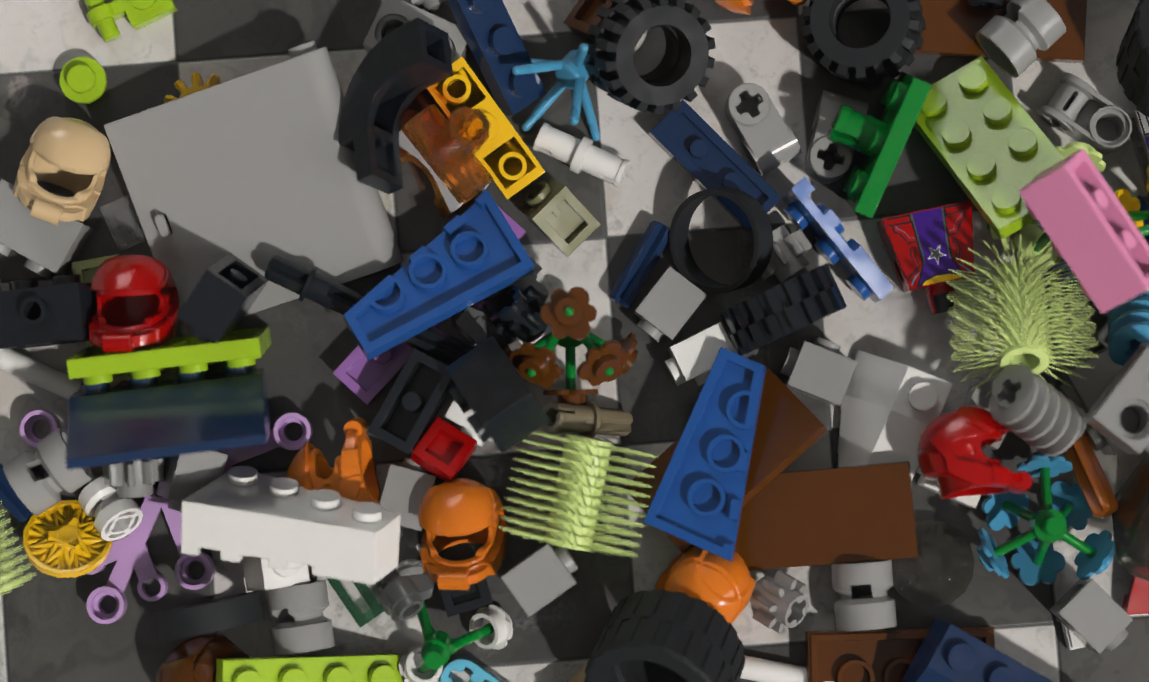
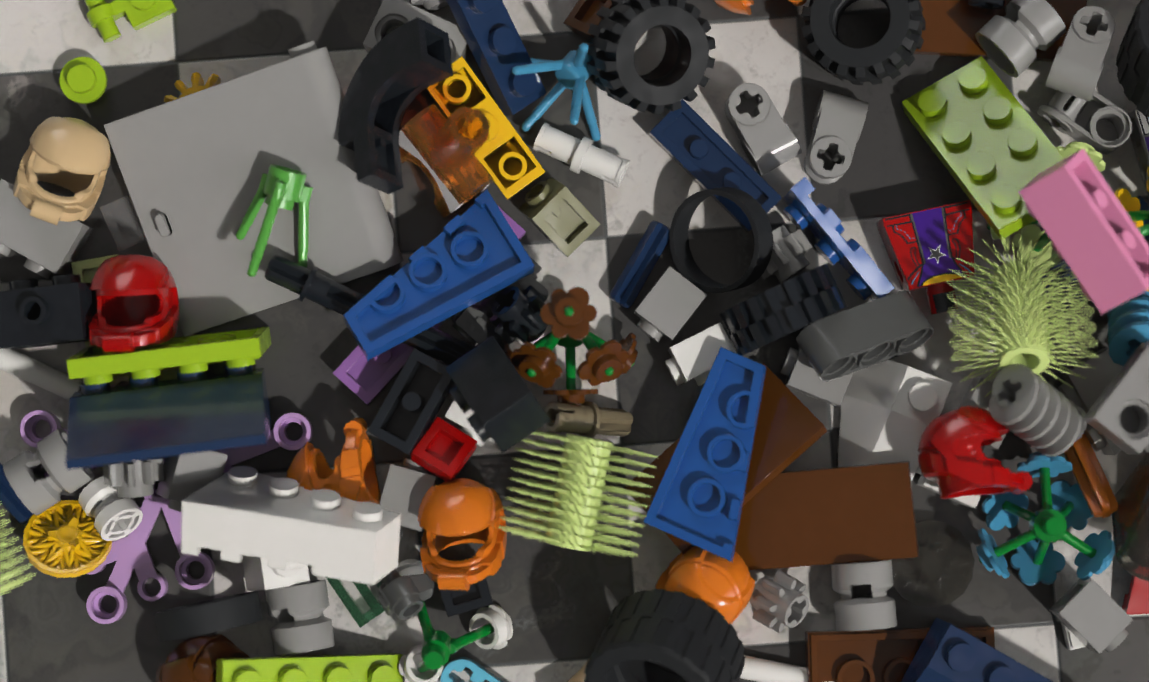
(221, 299): black brick -> none
(281, 189): none -> bright green plant
(541, 577): light grey brick -> none
(864, 335): none -> dark grey beam
(878, 140): green plate -> none
(1082, 53): none -> light grey piece

